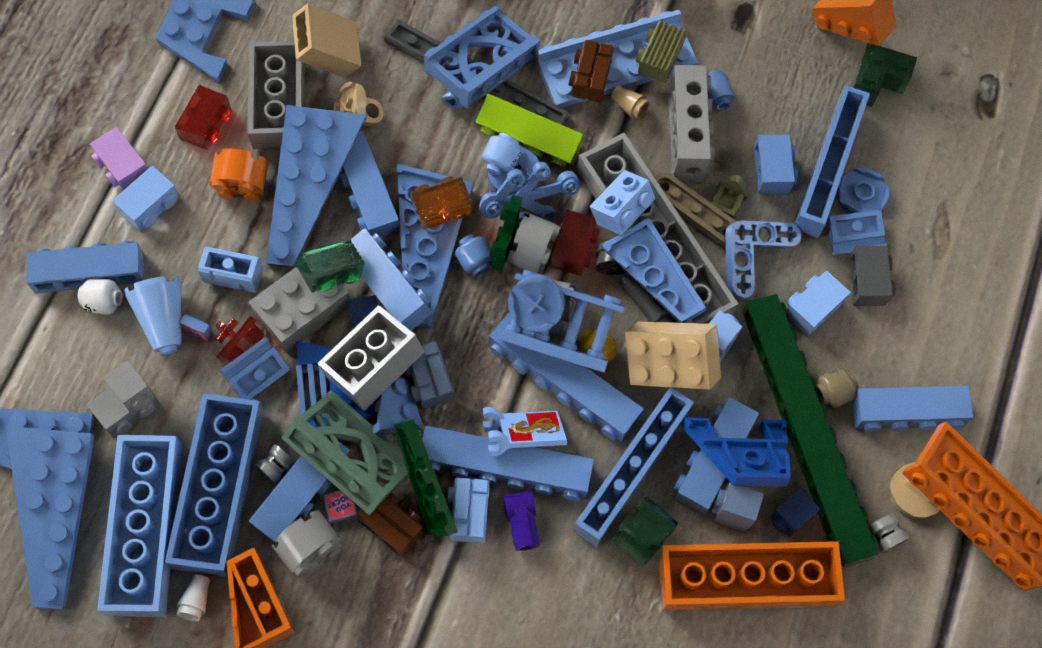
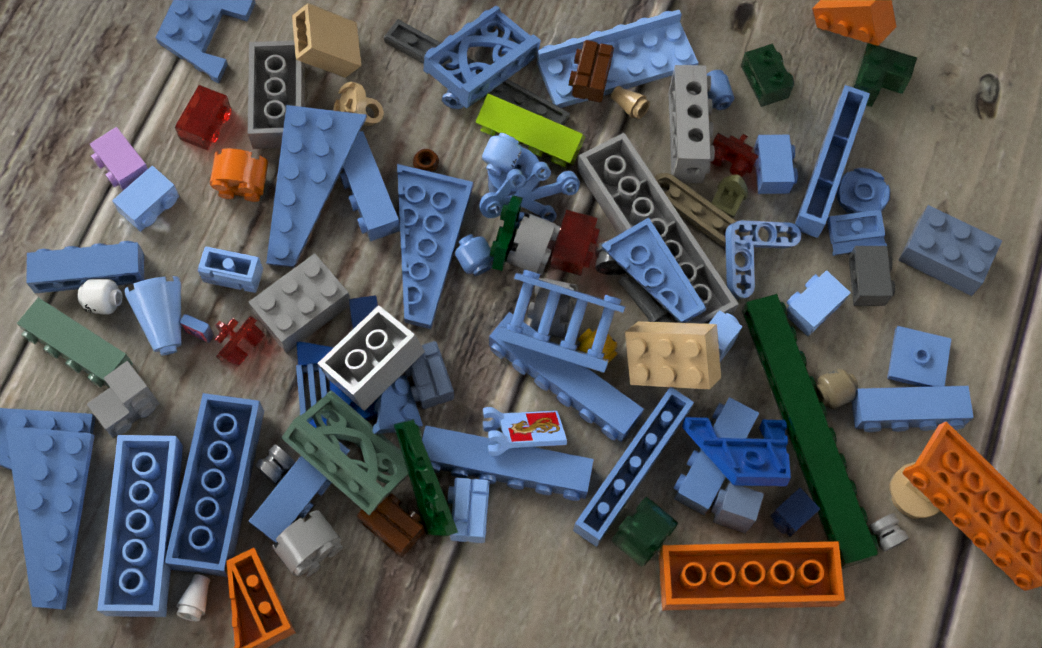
(71, 341): none -> sand green brick
(255, 369): medium blue plate -> none
(330, 266): clear green brick -> none
(339, 507): tile -> none
(389, 283): medium blue brick -> none
(426, 155): none -> reddish brown plate
(441, 202): clear orange brick -> none
(521, 512): dark purple piece -> none
(536, 303): medium blue tile -> none
(622, 202): light blue brick -> none
(661, 52): olive brick -> none
(736, 152): none -> clear red hips
(767, 75): none -> clear green brick
(919, 358): none -> medium blue plate
(950, 250): none -> sand blue brick

